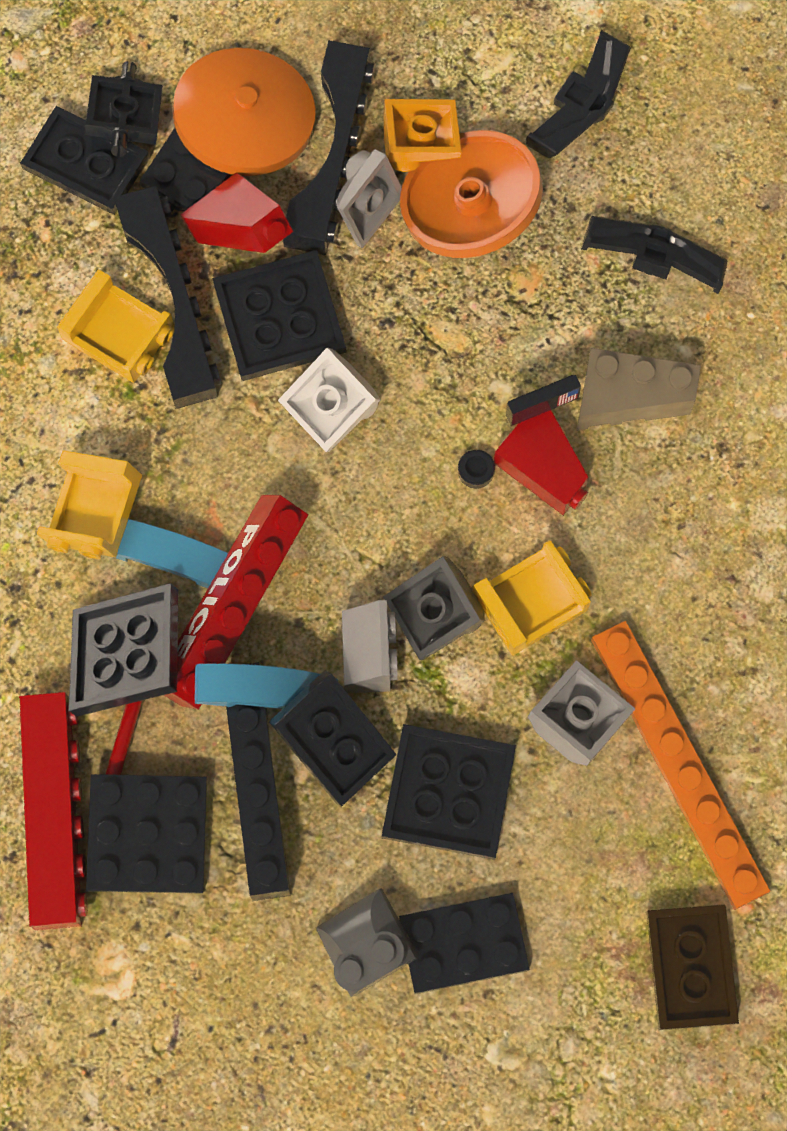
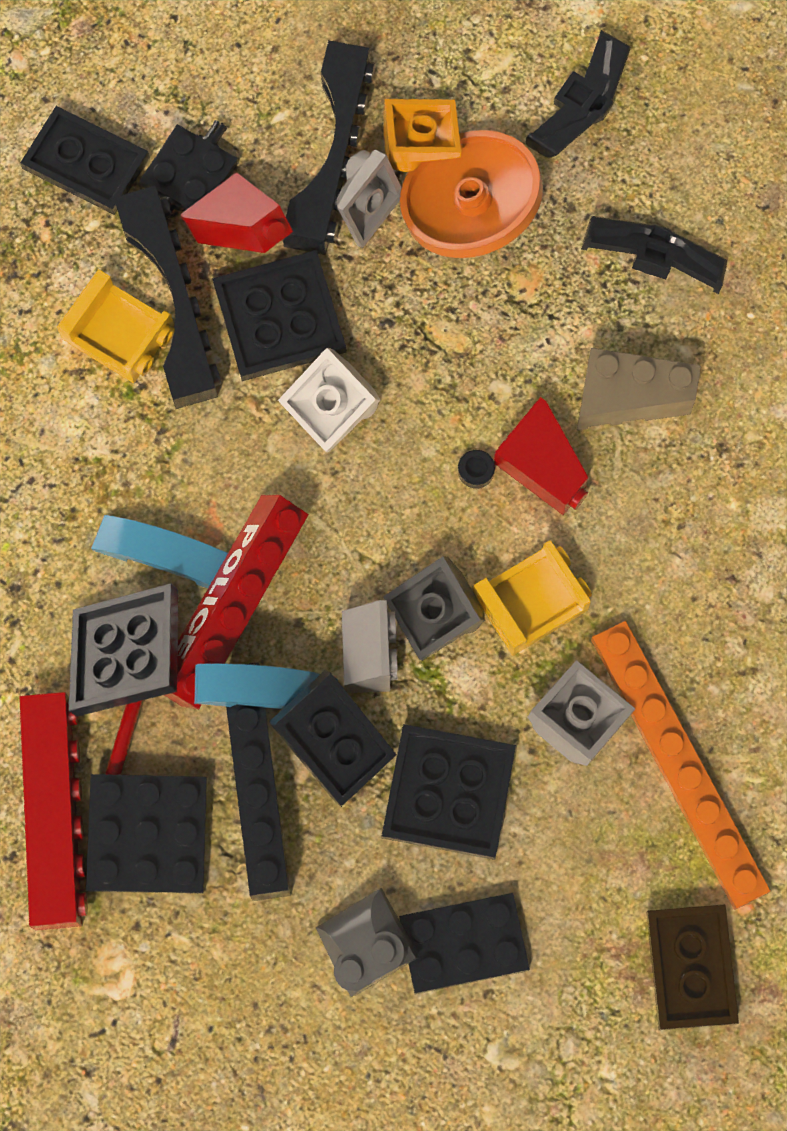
(92, 505): yellow panel -> none
(123, 109): black plate -> none
(243, 111): orange dish -> none
(543, 400): black tile -> none

